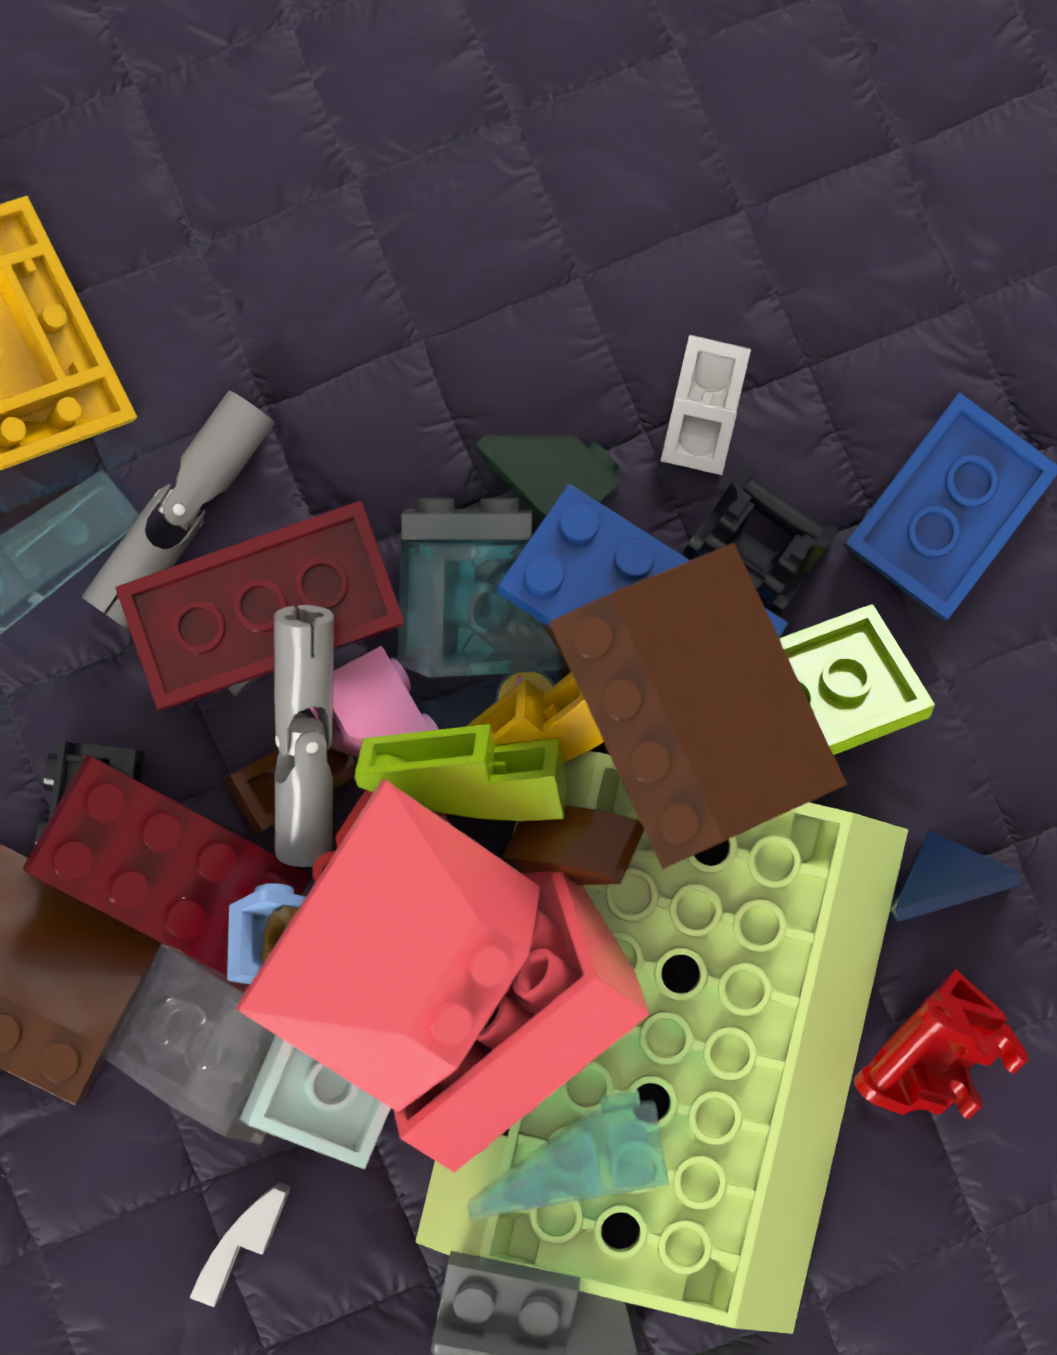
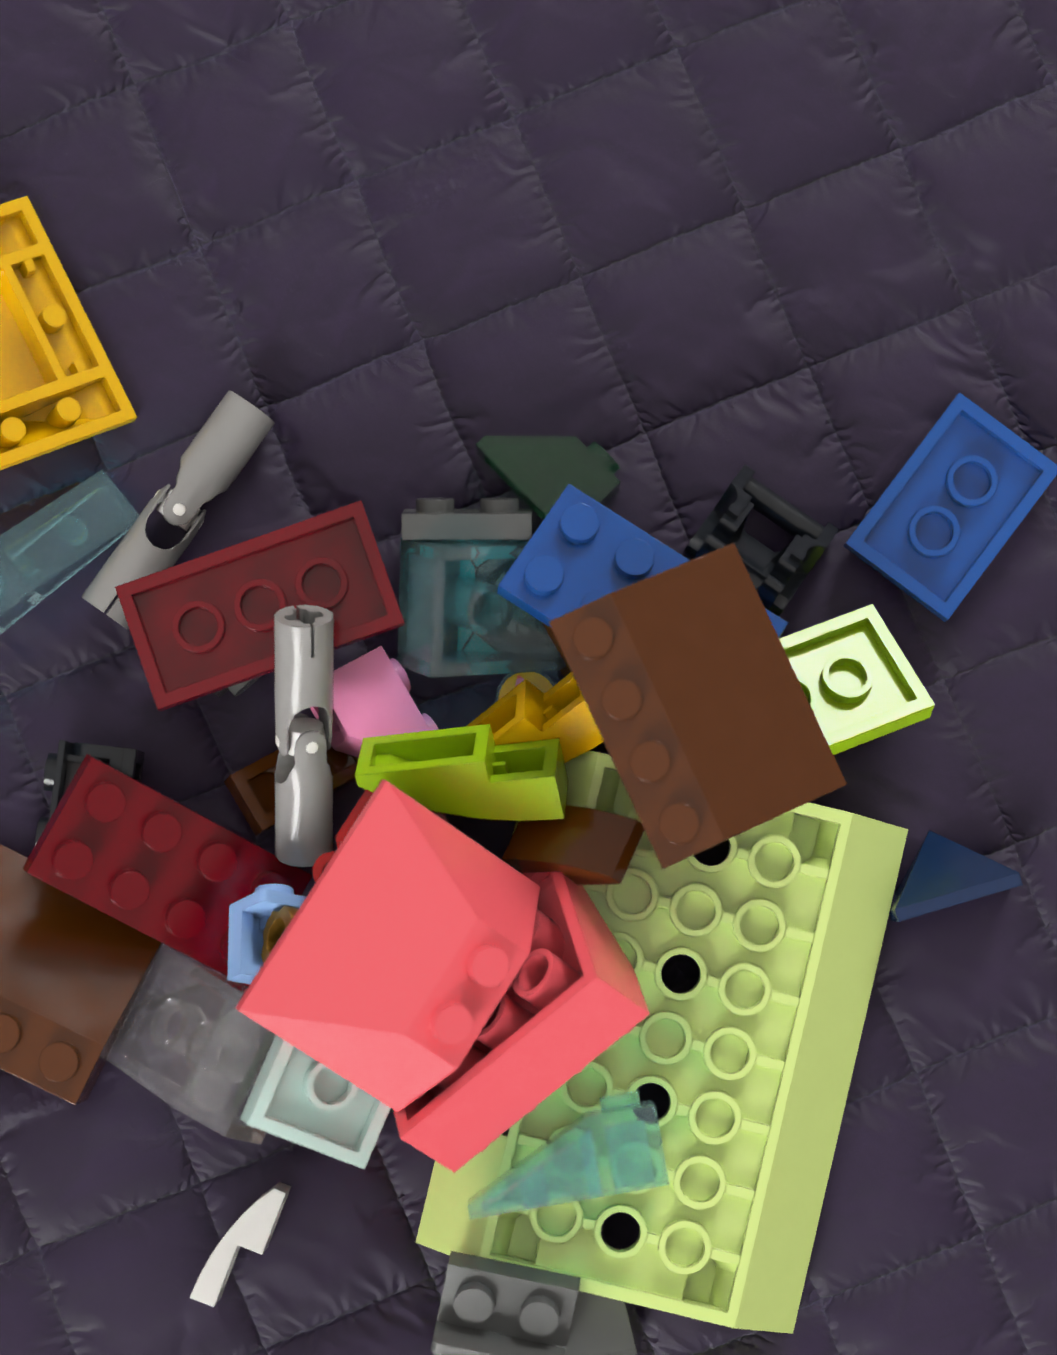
(705, 404): white slope -> none
(935, 1047): red piece -> none

